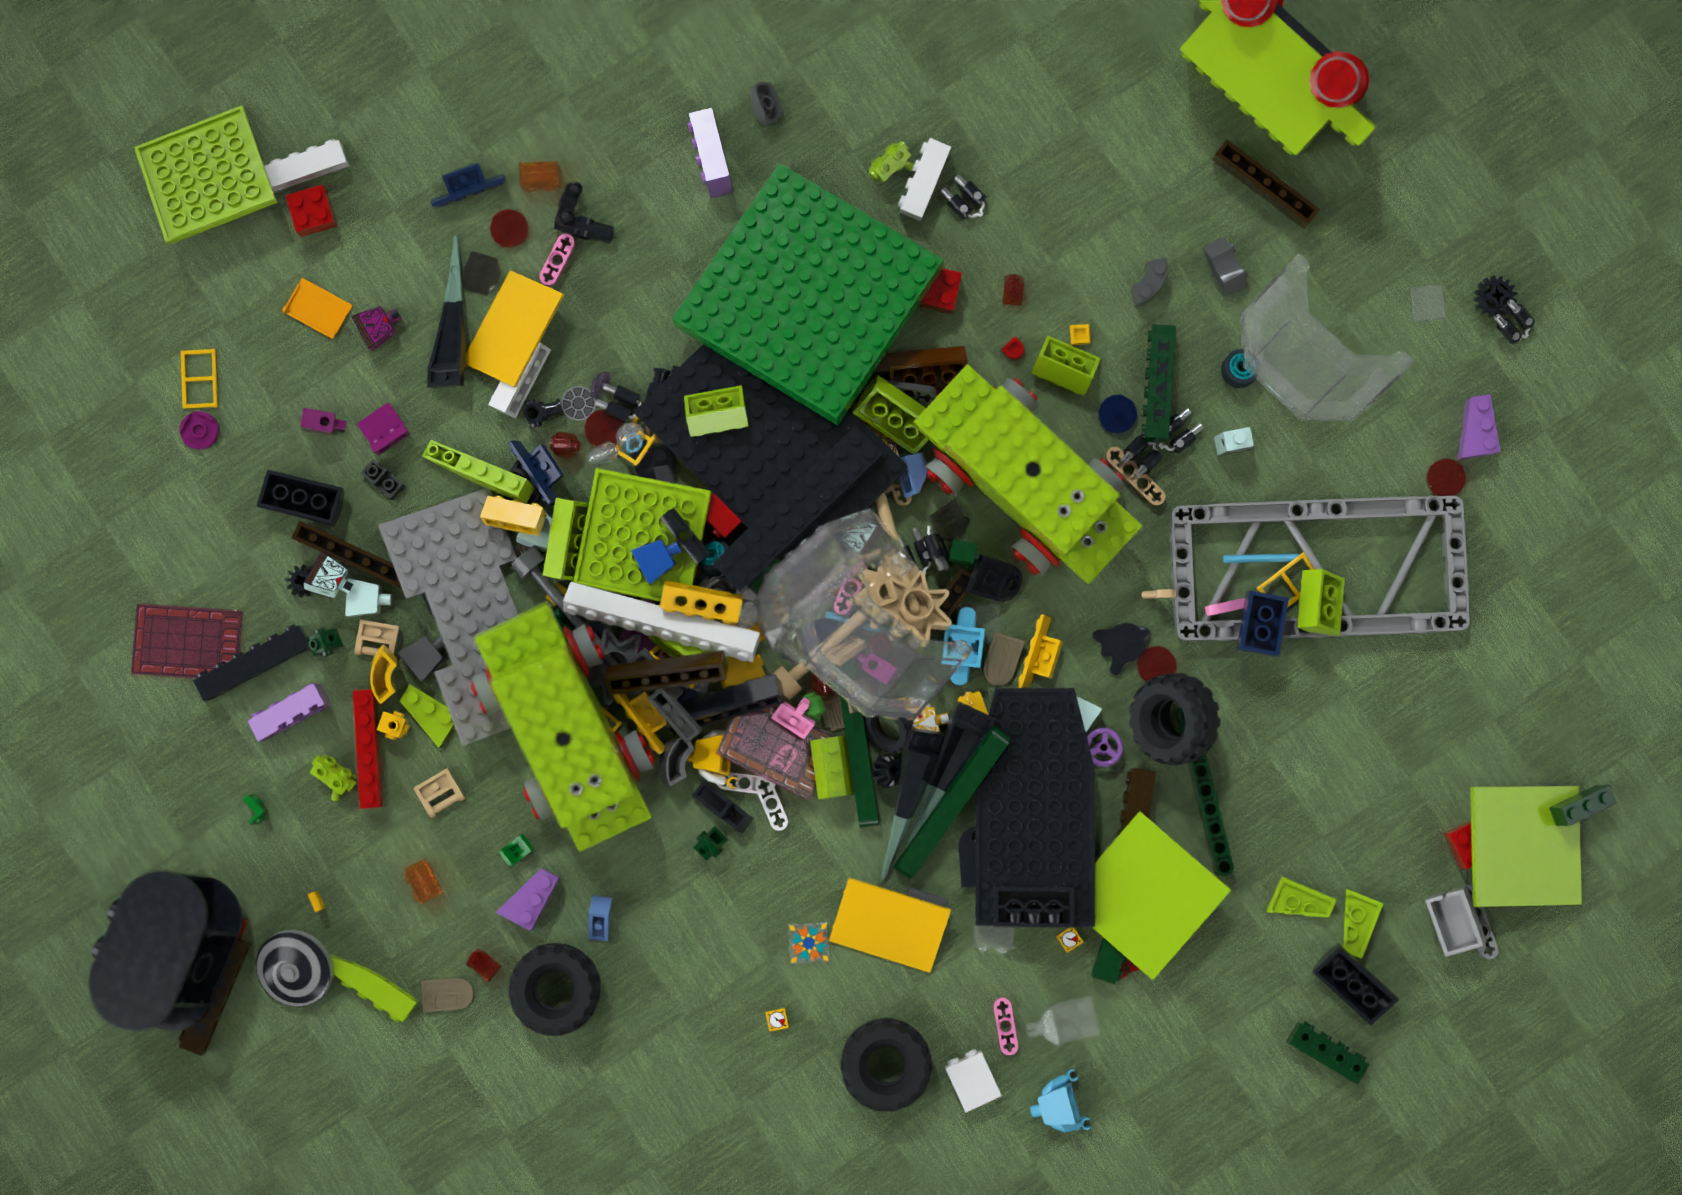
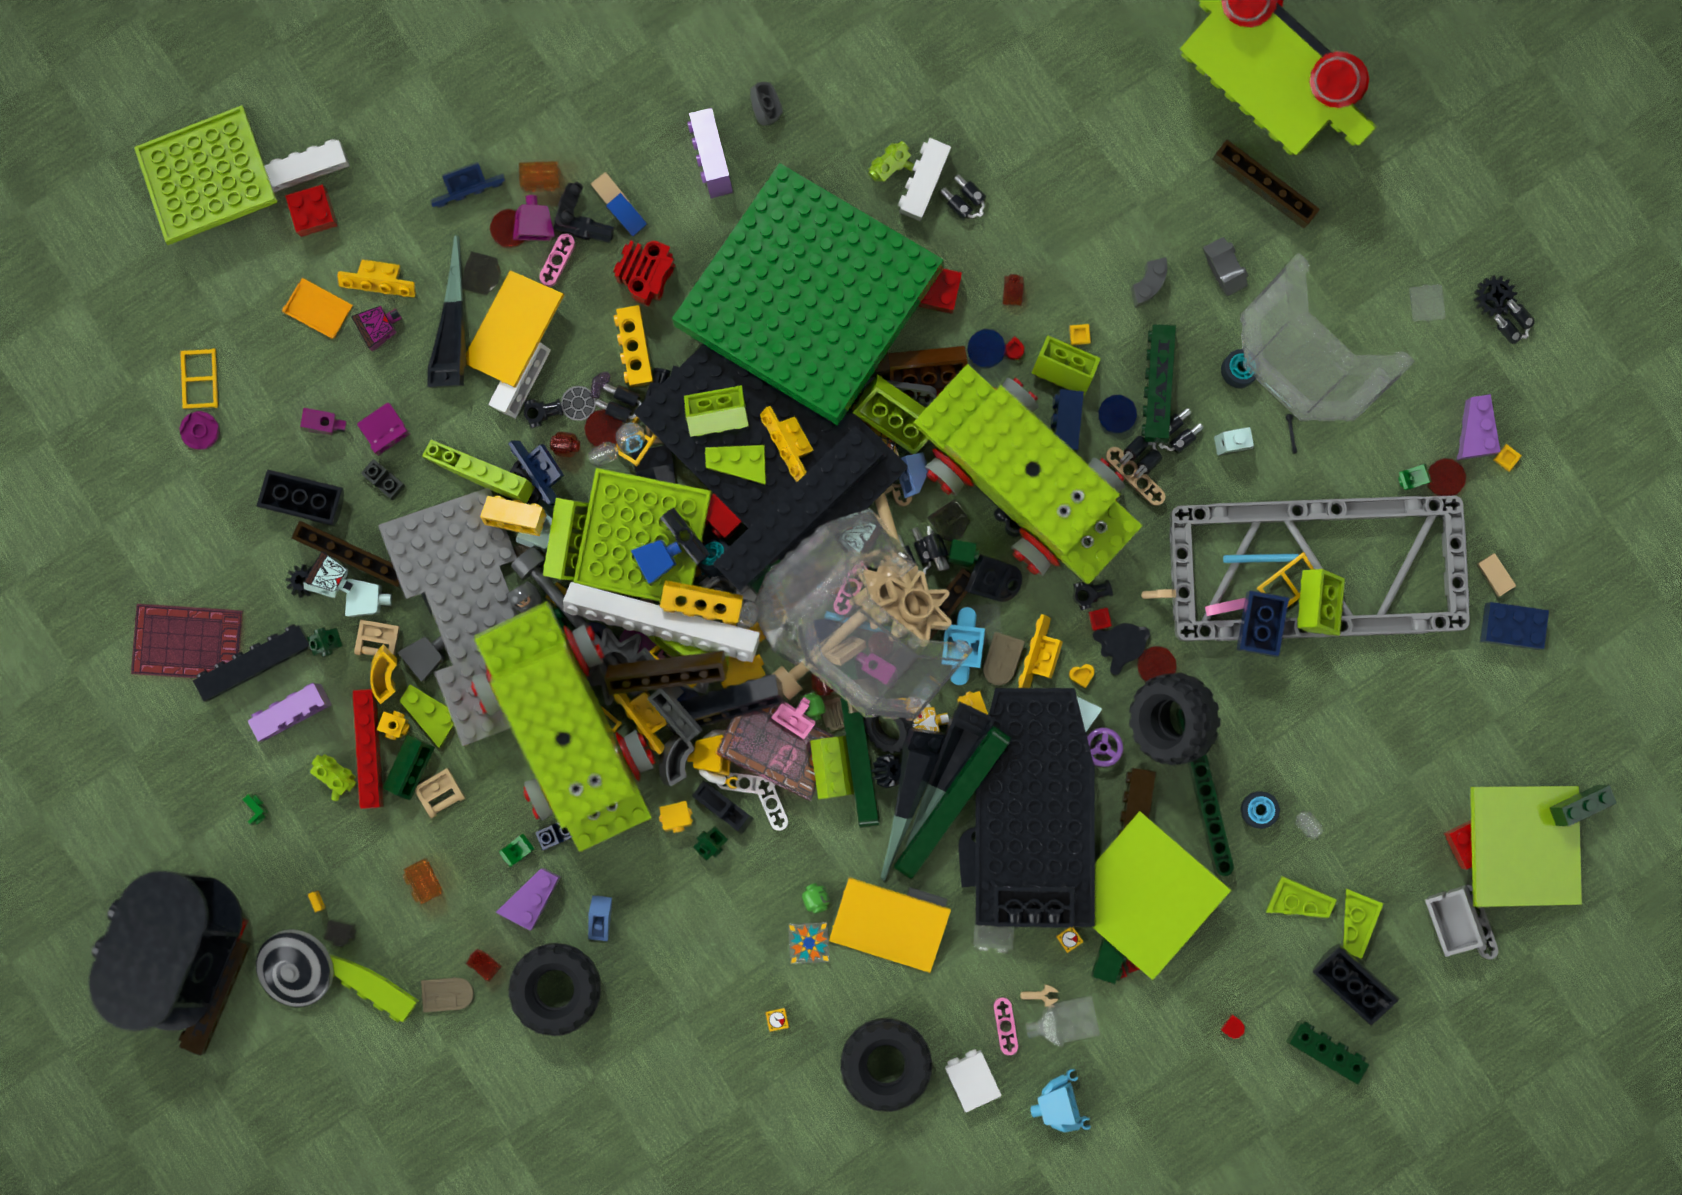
(340, 932): none -> clear smoke brick
(377, 277): none -> yellow bracket
(408, 767): none -> dark green brick
(524, 597): none -> dark grey piece
(533, 221): none -> magenta torso
(552, 835): none -> slope
(606, 188): none -> tan tile
(626, 214): none -> blue slope
(633, 316): none -> yellow brick
(645, 271): none -> red piece
(675, 817): none -> yellow head
(739, 461): none -> lime wing
(789, 440): none -> yellow bracket
(816, 898): none -> bright green head
(986, 348): none -> clear blue tile
(1002, 517): none -> black plate
(1040, 995): none -> tan bar
(1067, 417): none -> dark blue brick
(1082, 675): none -> yellow tile
(1092, 593): none -> black connector
(1100, 619): none -> red tile
(1233, 1027): none -> red tile
(1271, 807): none -> wheel
(1289, 417): none -> black hinge
(1308, 824): none -> clear brick
(1414, 477): none -> green bracket
(1496, 575): none -> tan tile
(1507, 457): none -> yellow tile
(1514, 626): none -> dark blue brick

